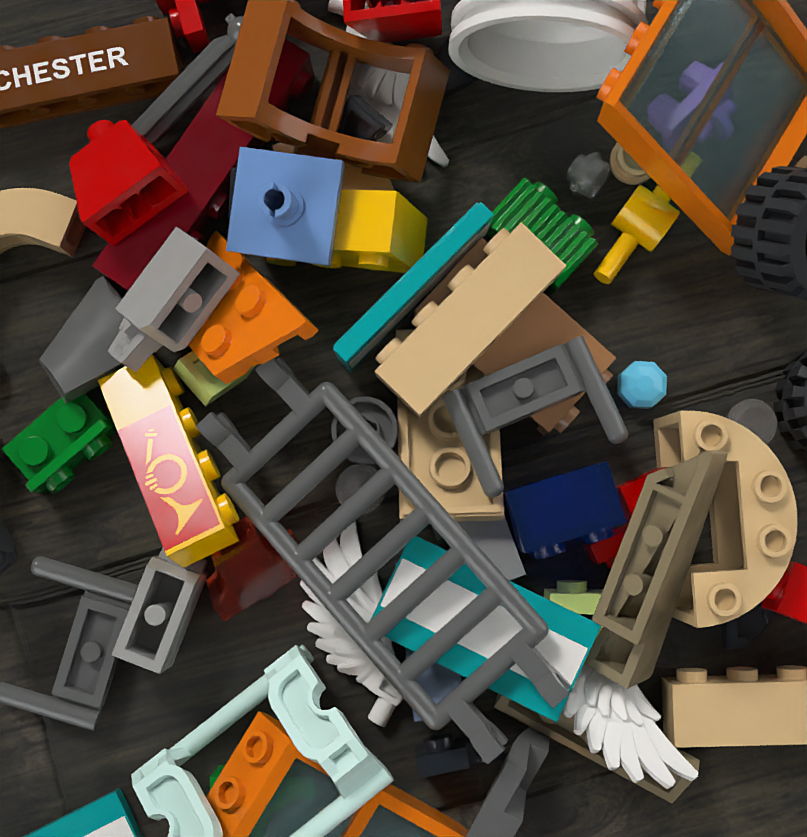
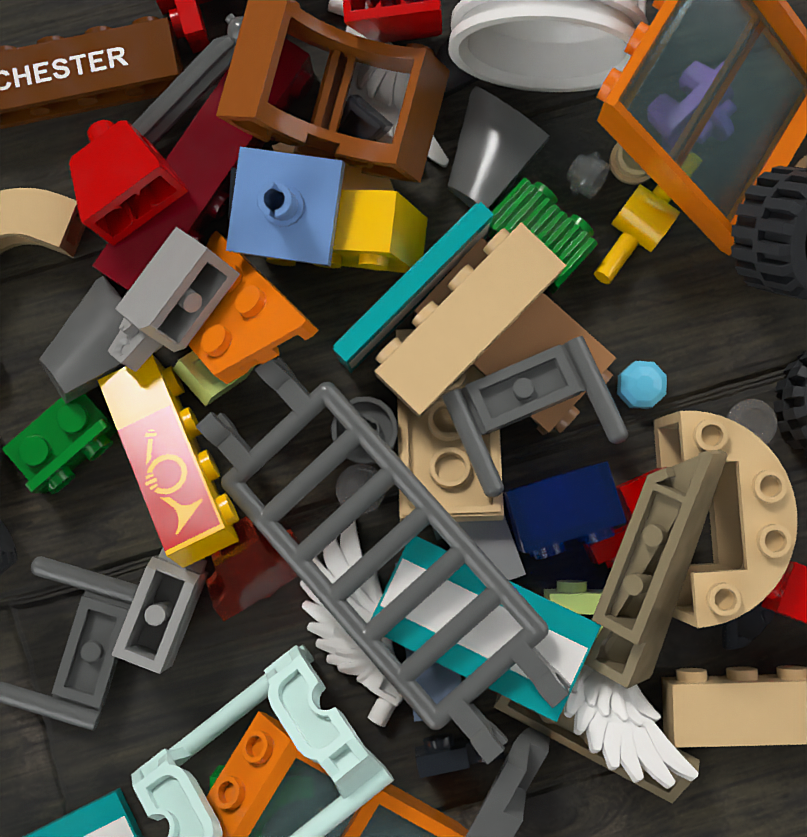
(492, 150): none -> dark grey slope

